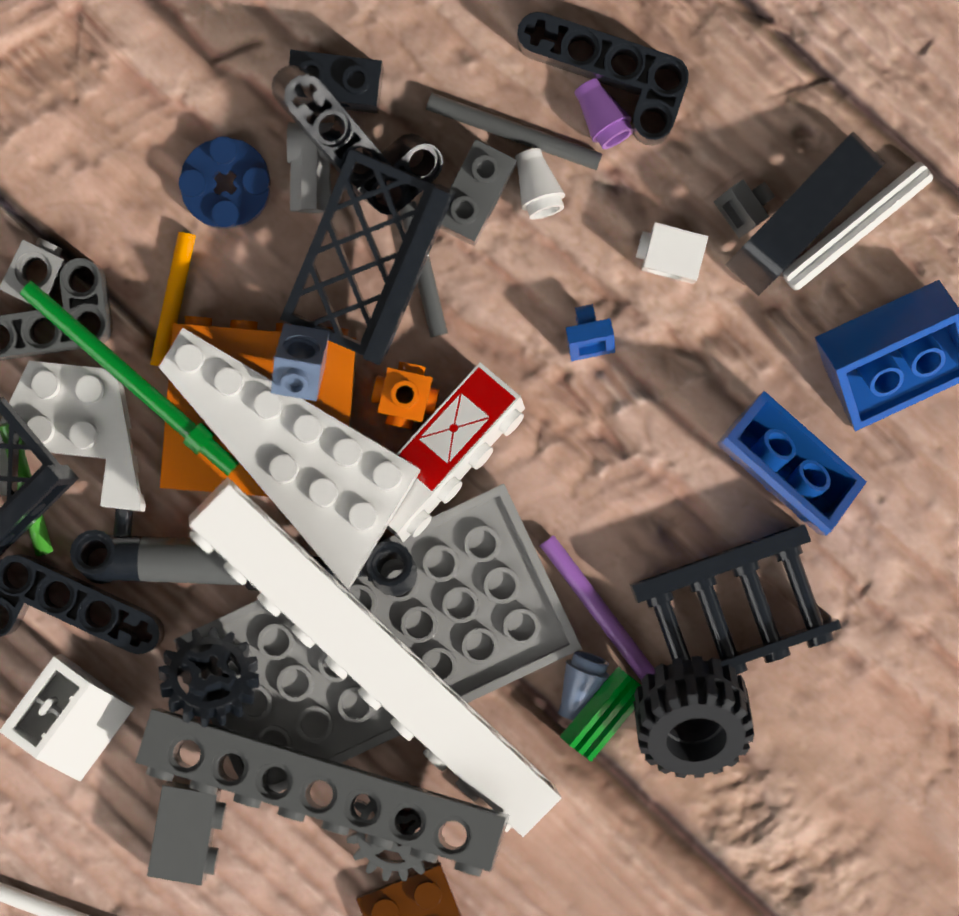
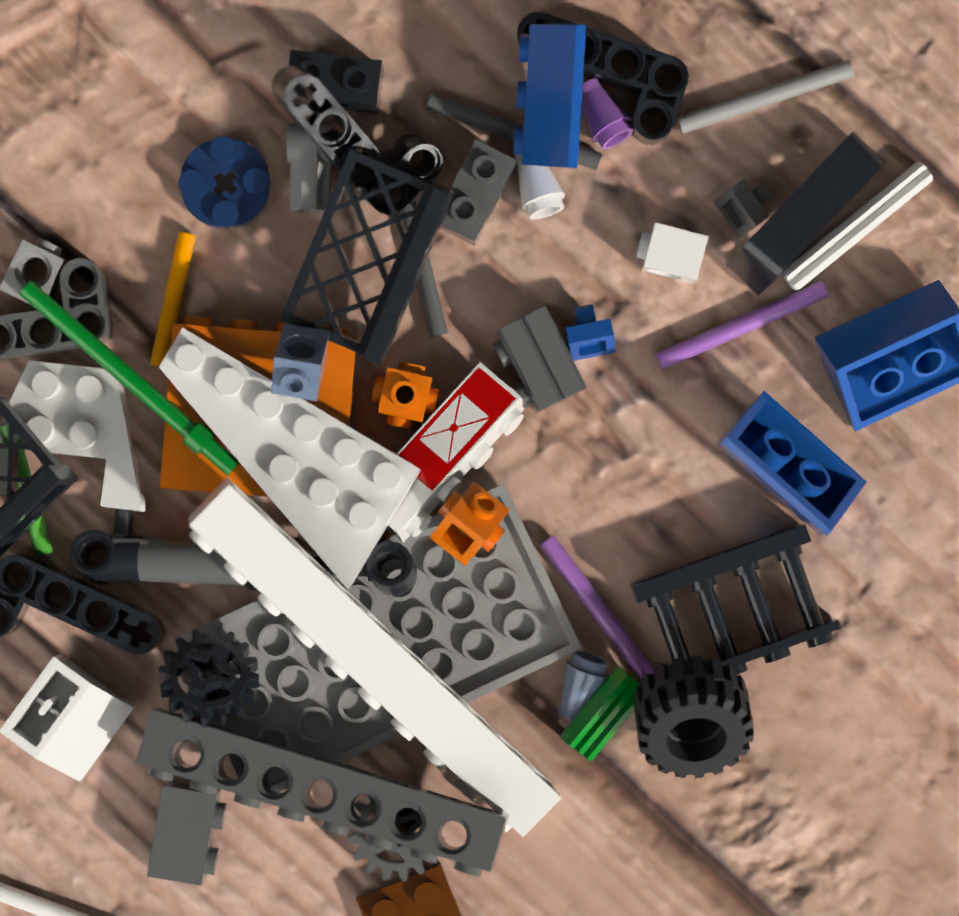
(476, 517): none -> orange brick
(539, 360): none -> dark grey brick
(551, 95): none -> blue slope
(742, 325): none -> medium lavender bar
(765, 96): none -> light grey bar

